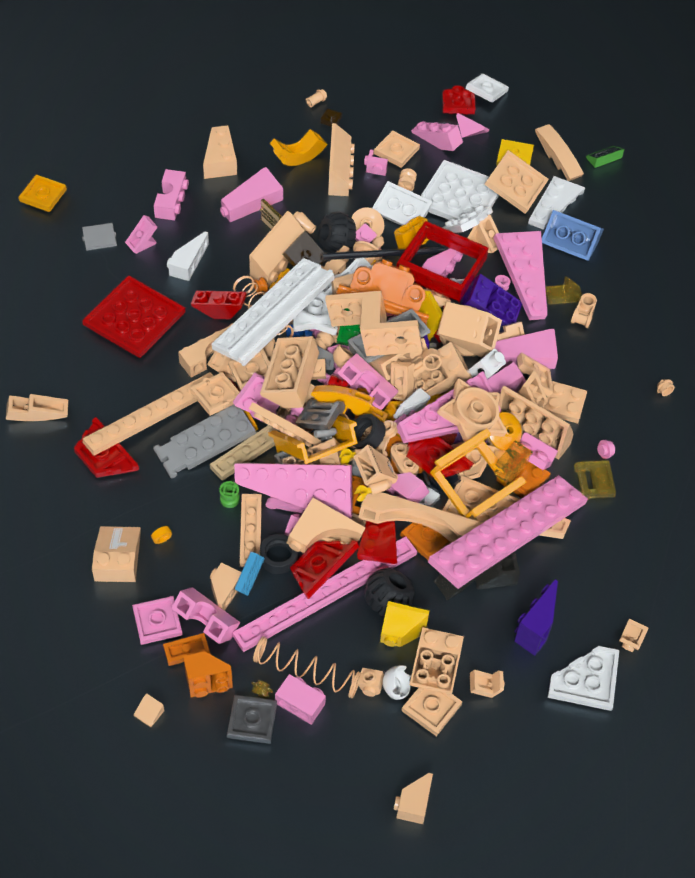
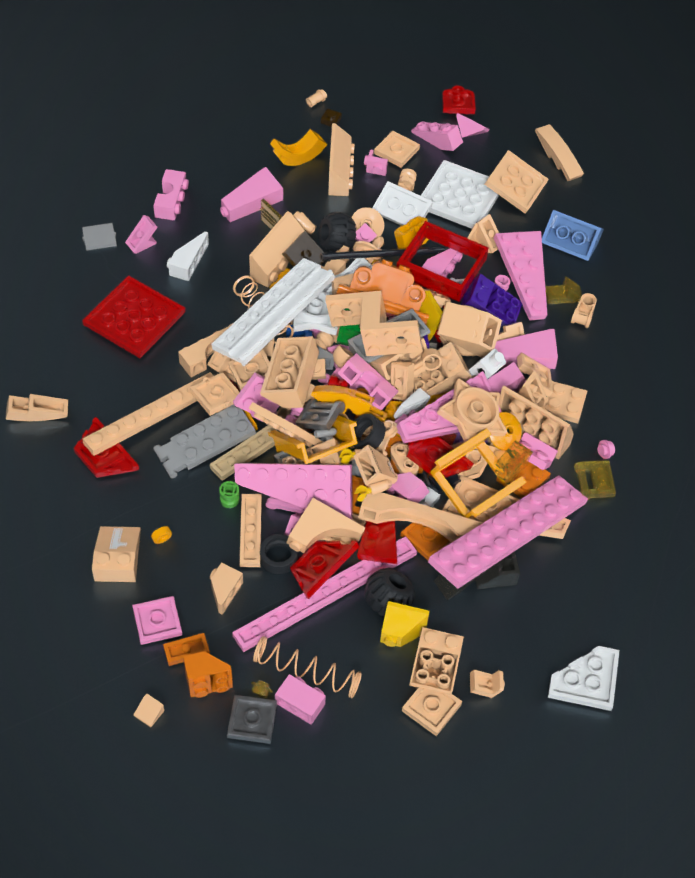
(42, 193): light orange plate -> none
(194, 605): bright pink arch -> none
(218, 303): red slope -> none
(220, 154): light nougat wedge -> none
(249, 573): dark azure tile -> none
(262, 285): orange bush -> none
(370, 681): light nougat plate -> none
(396, 682): white hair -> none
(414, 800): light nougat slope -> none
(468, 220): white plate -> none
(487, 87): white plate -> none
(521, 150): yellow plate -> none
(537, 623): dark purple slope -> none
(556, 197): white wing -> none
(605, 156): bright green slope -> none
(633, 635): light nougat bracket -> none
(665, 387): light nougat plate -> none

